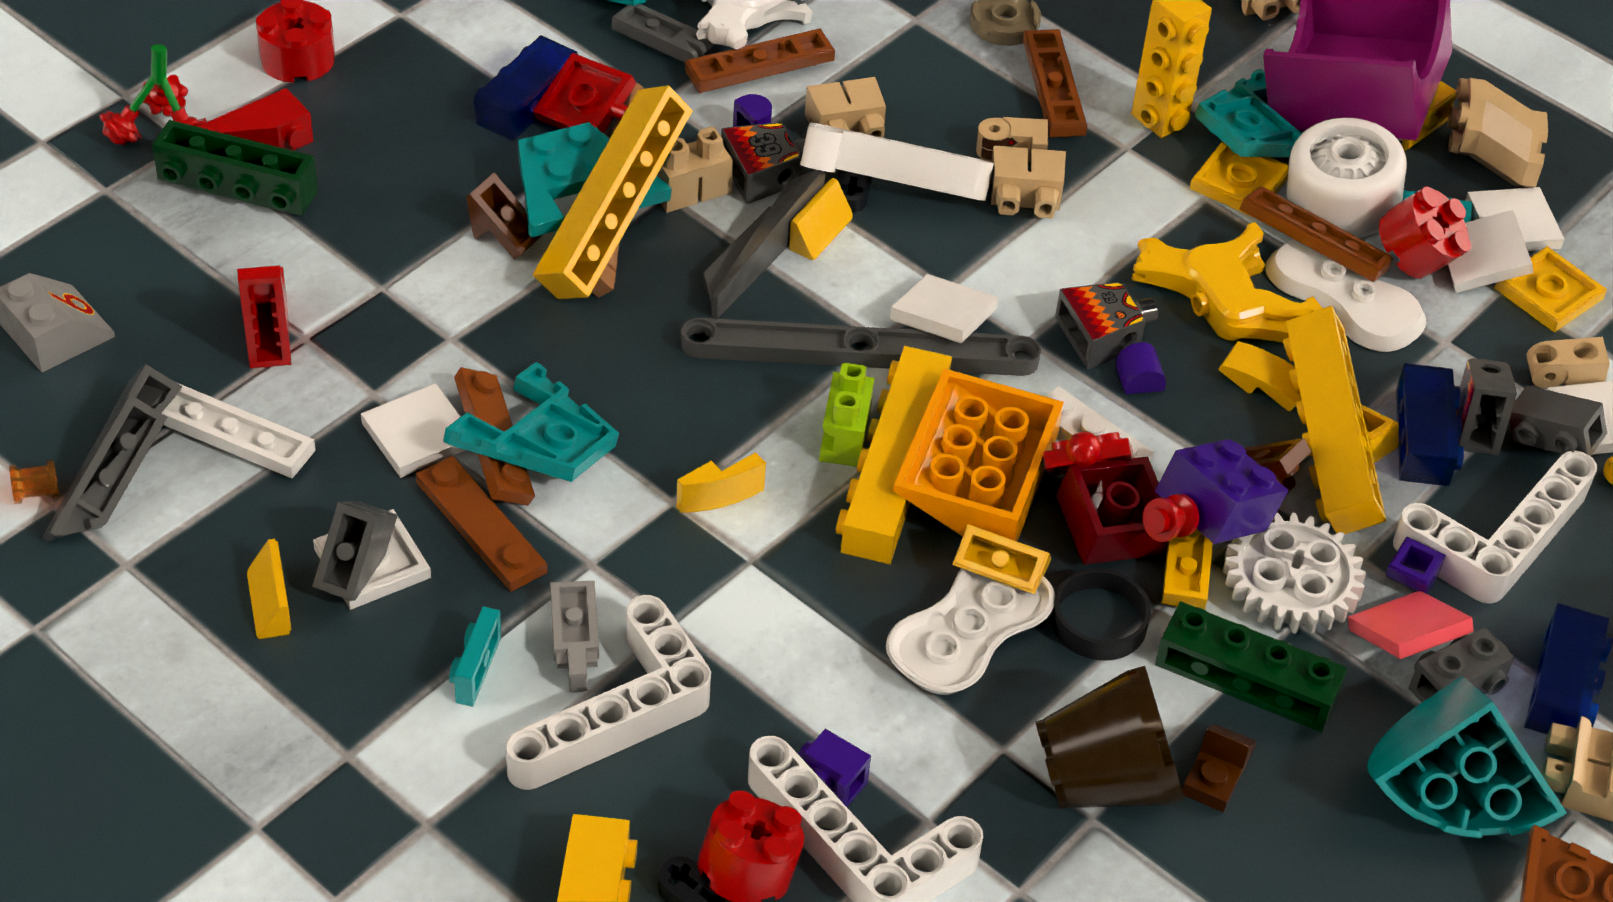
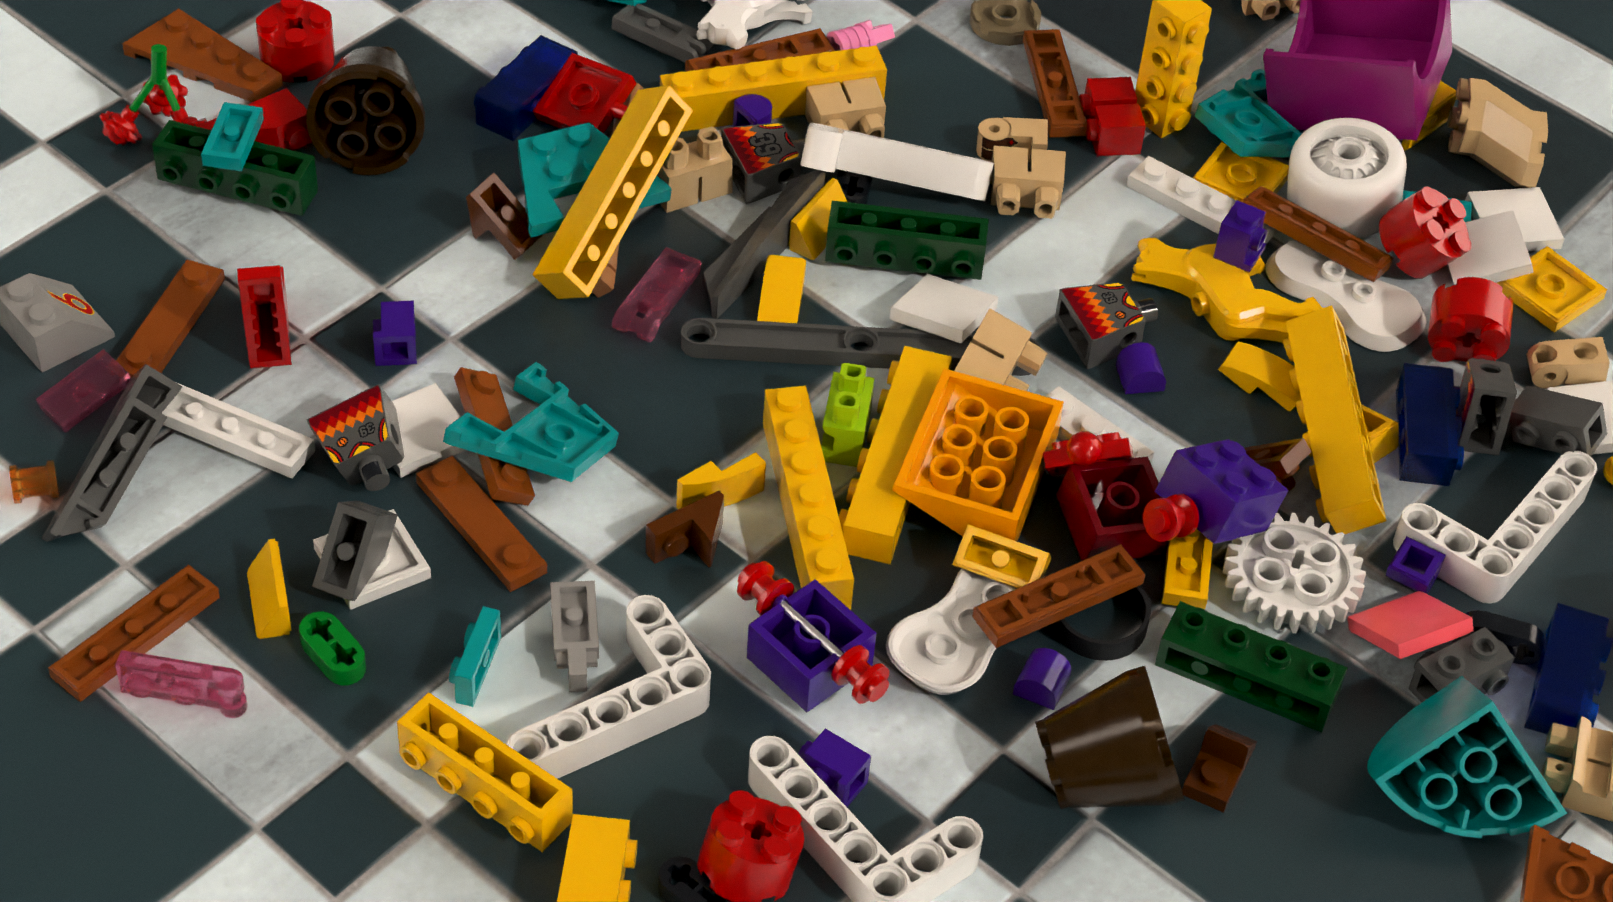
(83, 390): none -> clear pink plate
(134, 630): none -> dark orange tile
(172, 317): none -> dark orange plate
(182, 682): none -> clear pink plate
(206, 56): none -> dark orange wing
(232, 136): none -> teal plate
(339, 643): none -> green beam
(361, 437): none -> torso
(367, 112): none -> dark brown cone
(395, 334): none -> dark purple brick
(485, 772): none -> yellow brick
(656, 294): none -> clear pink plate
(691, 526): none -> reddish brown slope
(781, 81): none -> yellow brick
(782, 289): none -> yellow slope
(806, 492): none -> yellow brick
(809, 640): none -> dark purple brick
(860, 35): none -> bright pink hinge
(906, 240): none -> dark green brick
(998, 349): none -> tan hips
(1043, 677): none -> dark purple brick
(1058, 595): none -> dark orange plate
(1113, 116): none -> red piece
(1184, 195): none -> white plate
(1241, 236): none -> dark purple brick
(1470, 321): none -> red brick
(1512, 634): none -> black beam

